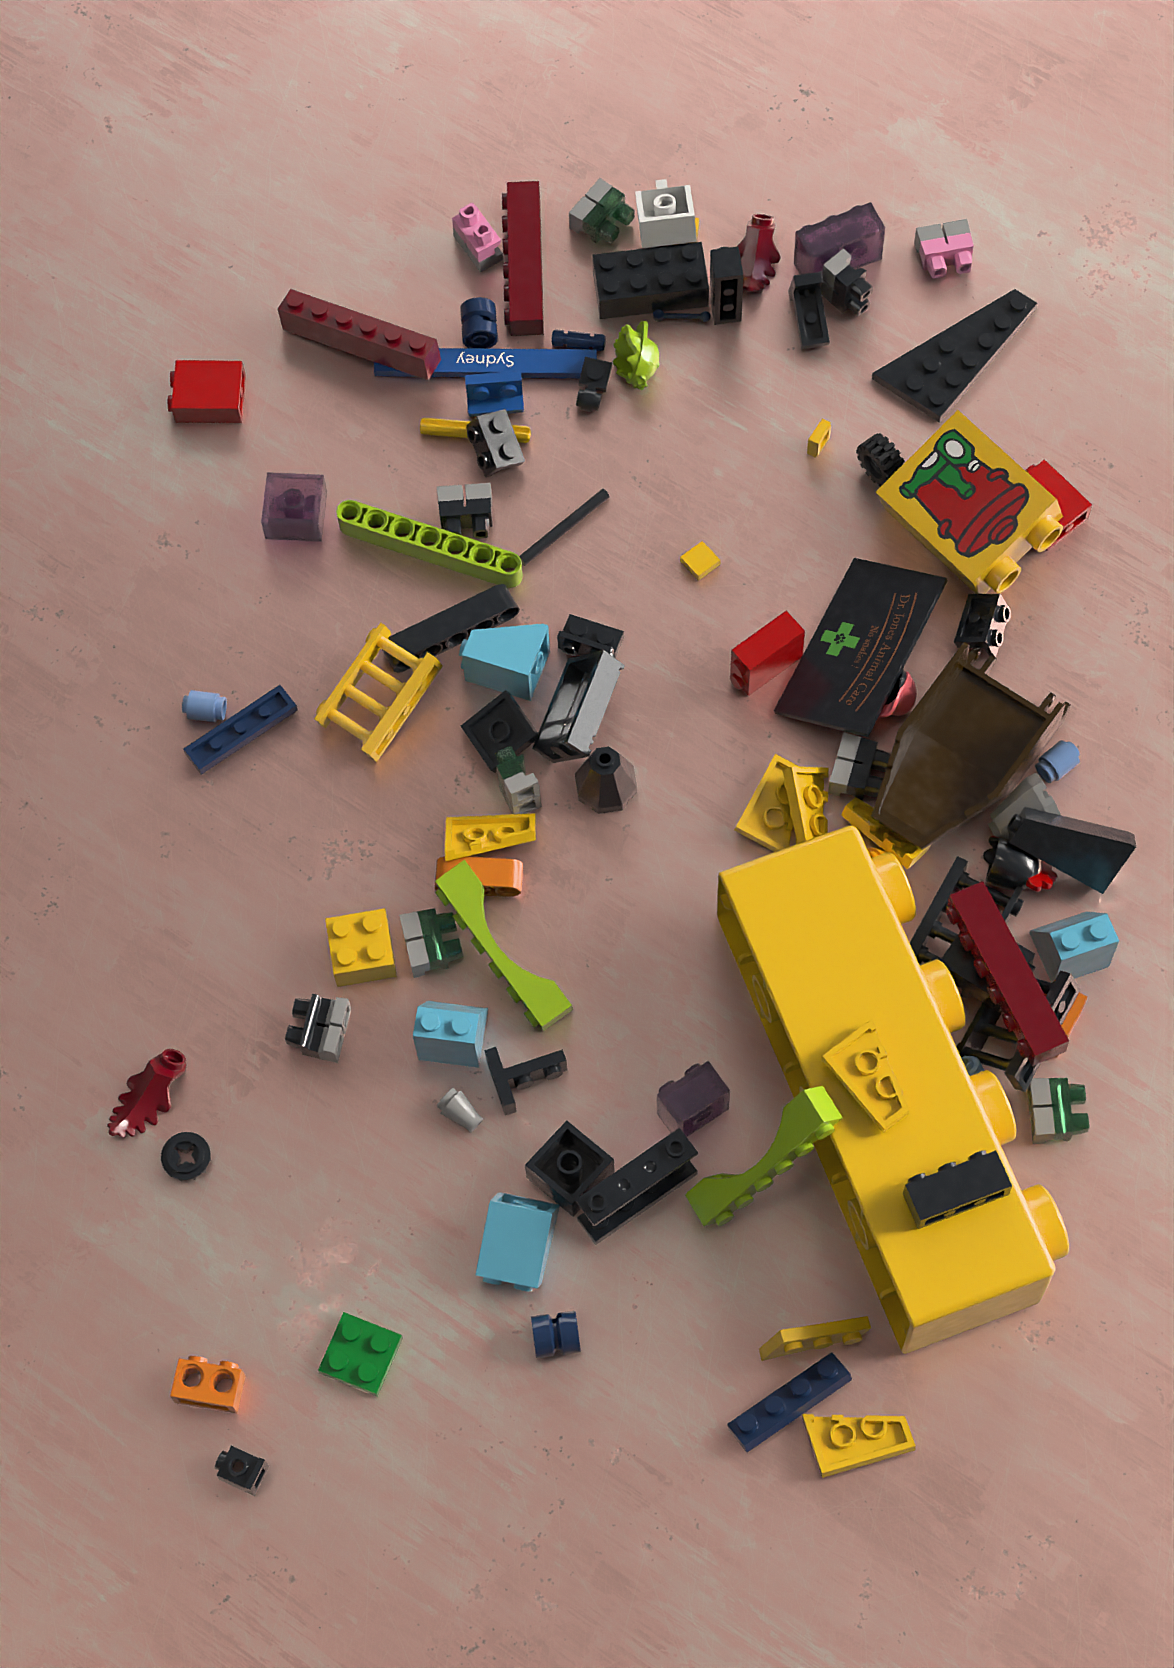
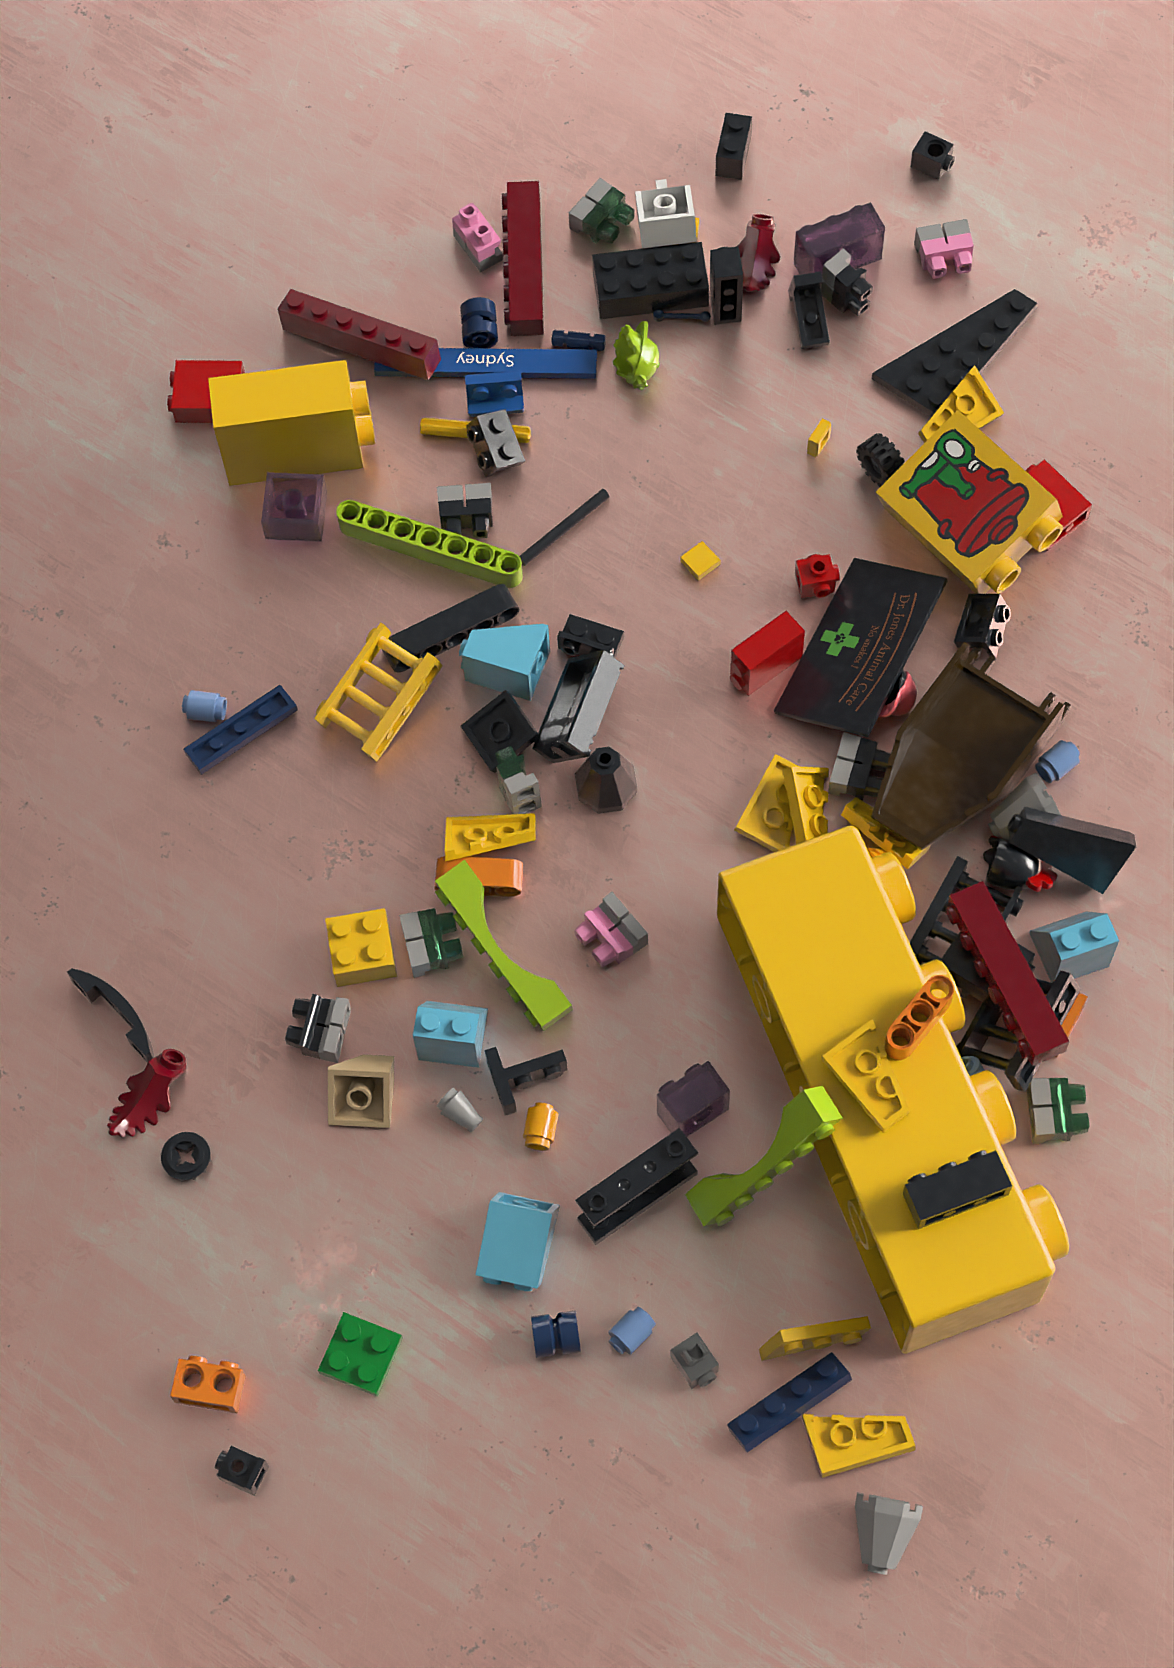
(93, 987): none -> black slope
(290, 421): none -> yellow brick
(361, 1091): none -> tan slope
(540, 1126): none -> light orange brick
(568, 1167): black brick -> none
(593, 377): black plate -> none
(615, 930): none -> bright pink hips
(631, 1331): none -> medium blue brick
(695, 1361): none -> dark grey brick
(733, 146): none -> black brick
(816, 576): none -> red brick
(884, 1530): none -> light grey cone
(922, 1003): none -> orange beam
(930, 146): none -> black brick
(969, 397): none -> yellow wing

